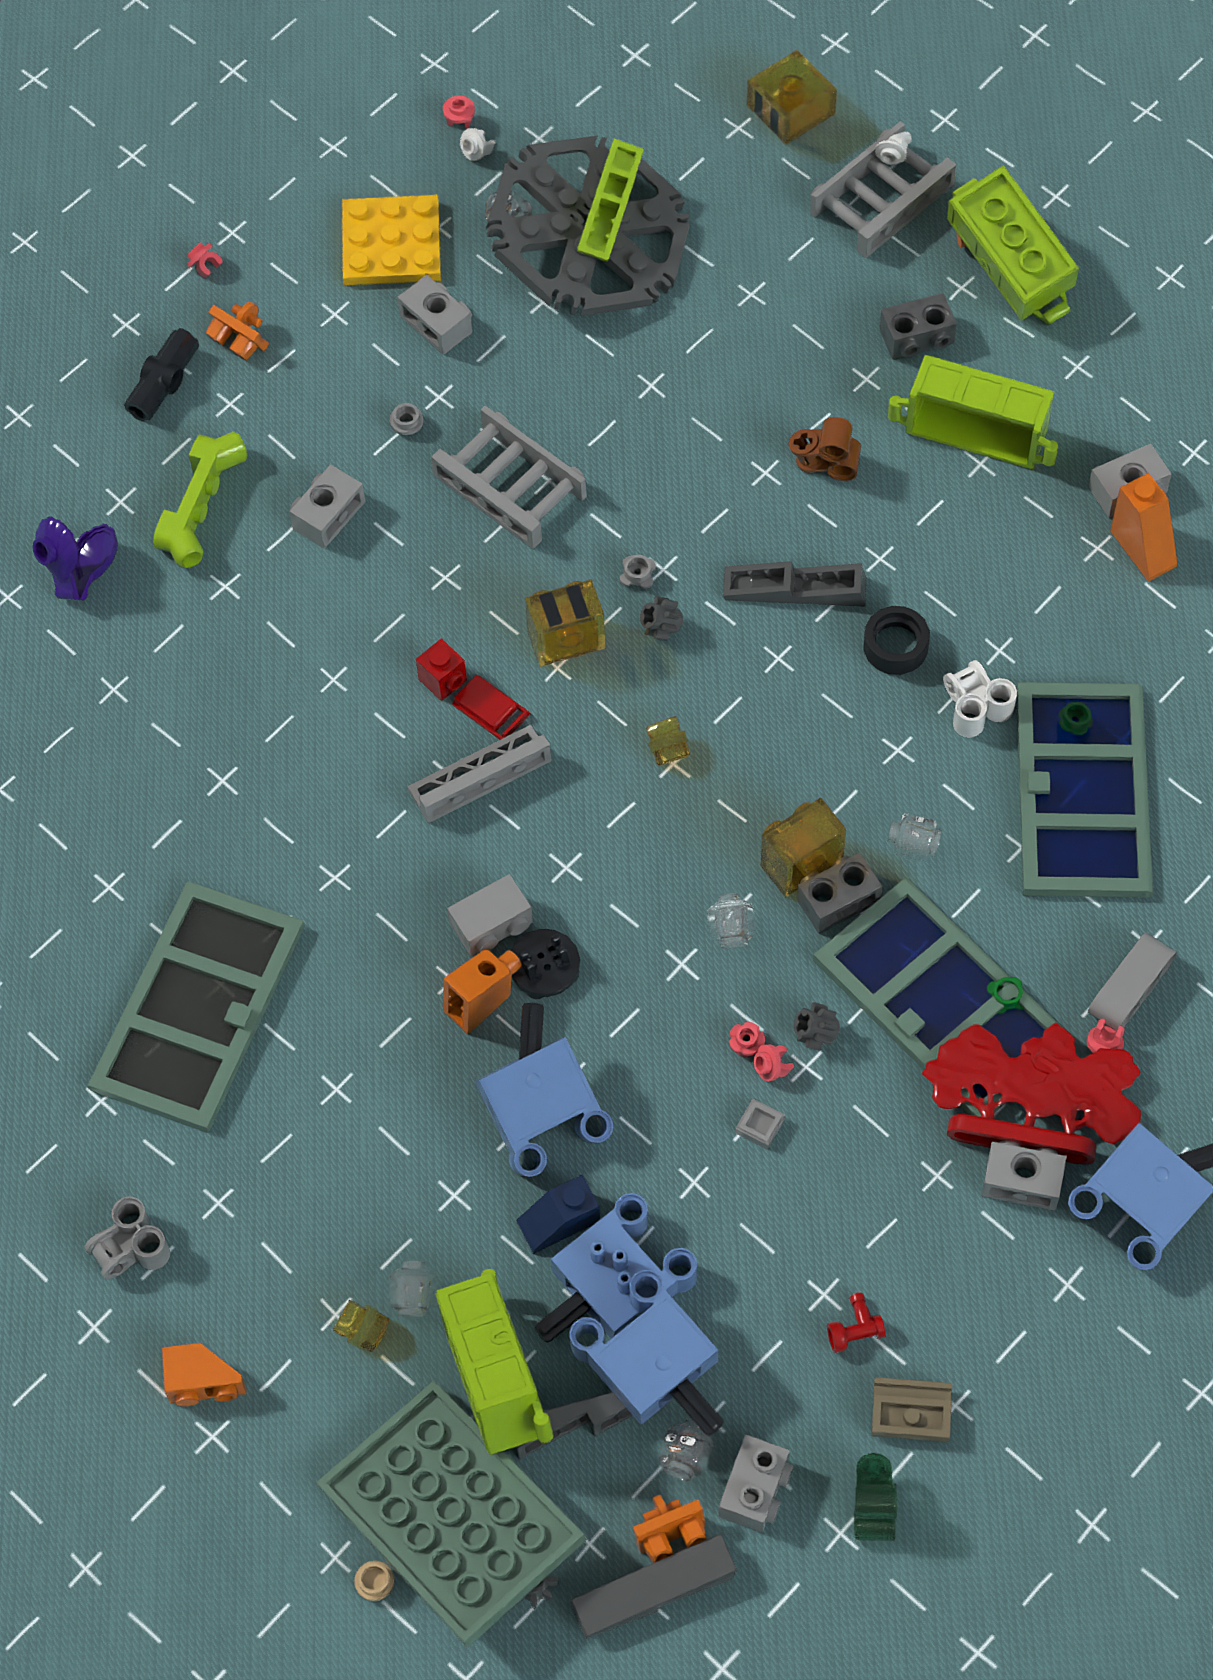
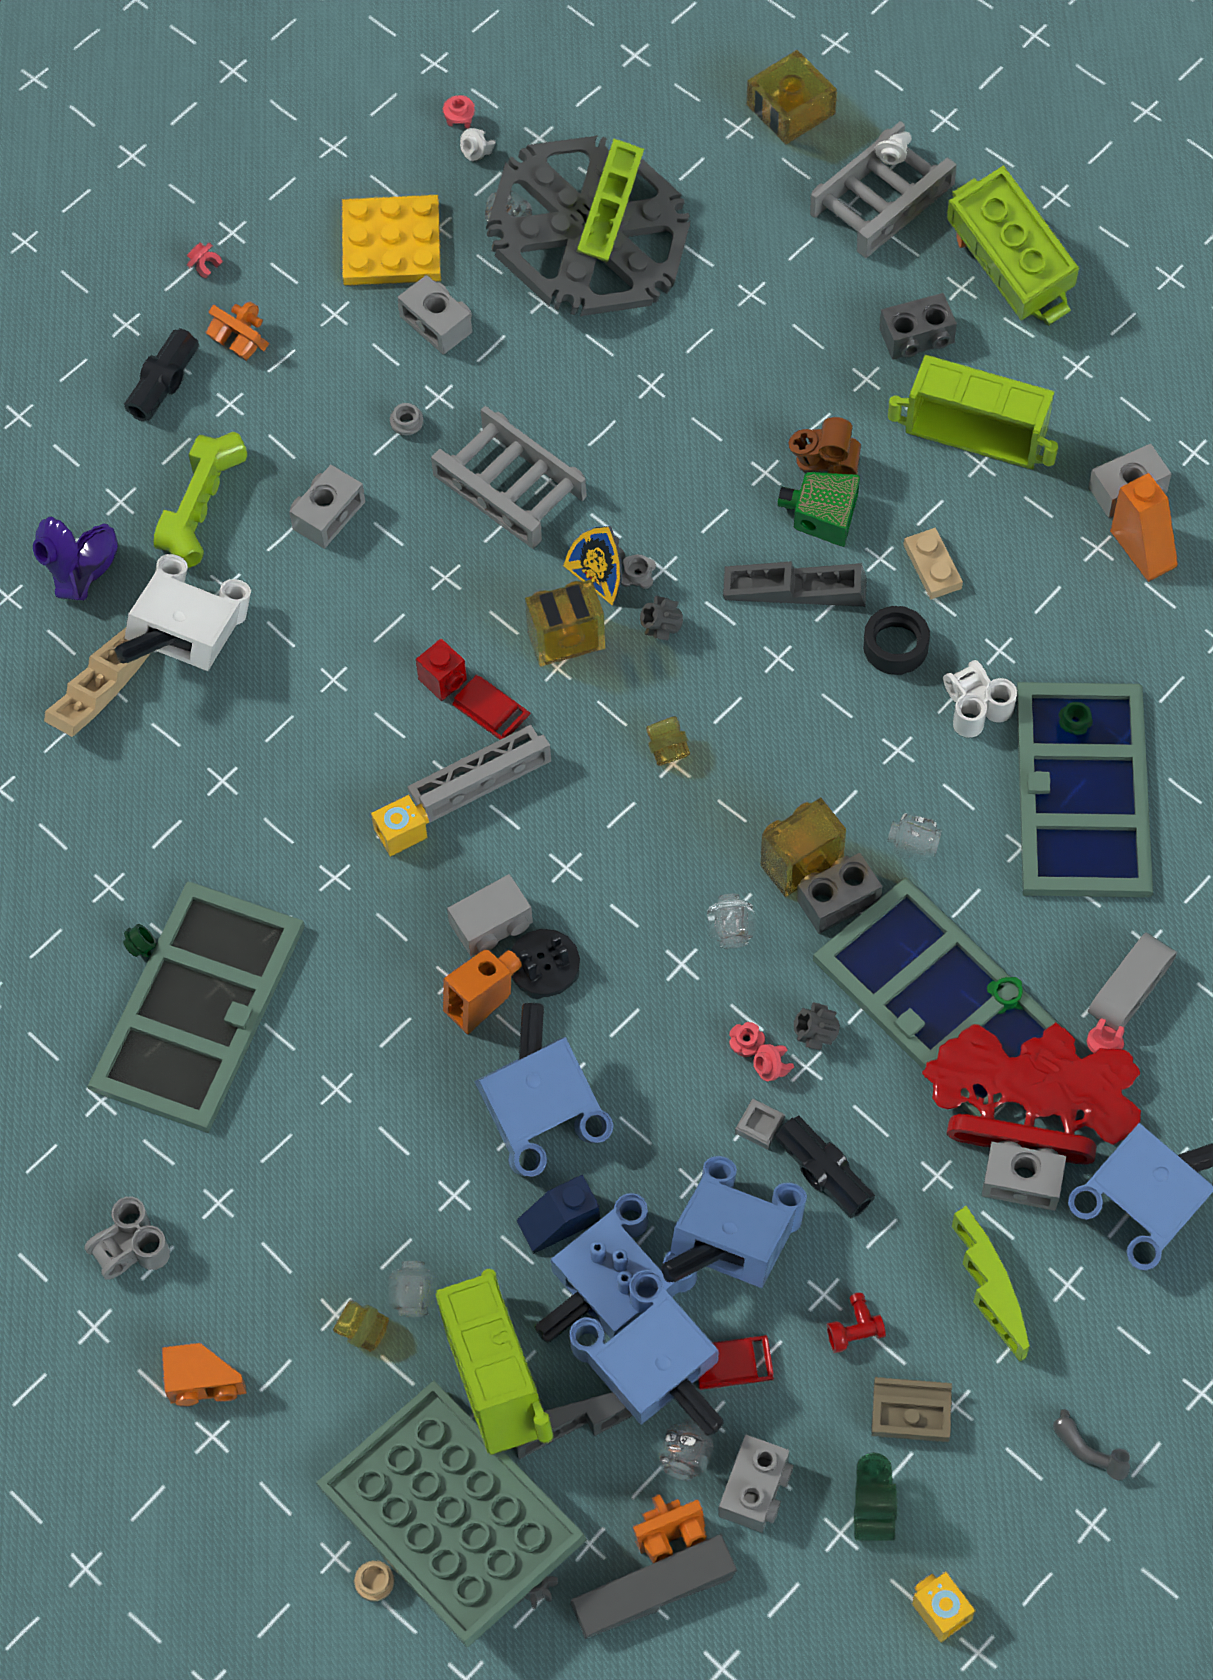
(92, 688): none -> tan slope
(139, 941): none -> dark green plate
(182, 618): none -> white piece
(400, 825): none -> yellow brick
(598, 558): none -> shield
(732, 1228): none -> medium blue piece
(737, 1364): none -> red piece
(823, 505): none -> green torso
(824, 1167): none -> black piece
(933, 563): none -> tan plate
(942, 1605): none -> yellow brick
(995, 1295): none -> lime slope
(1116, 1465): none -> flat silver piece

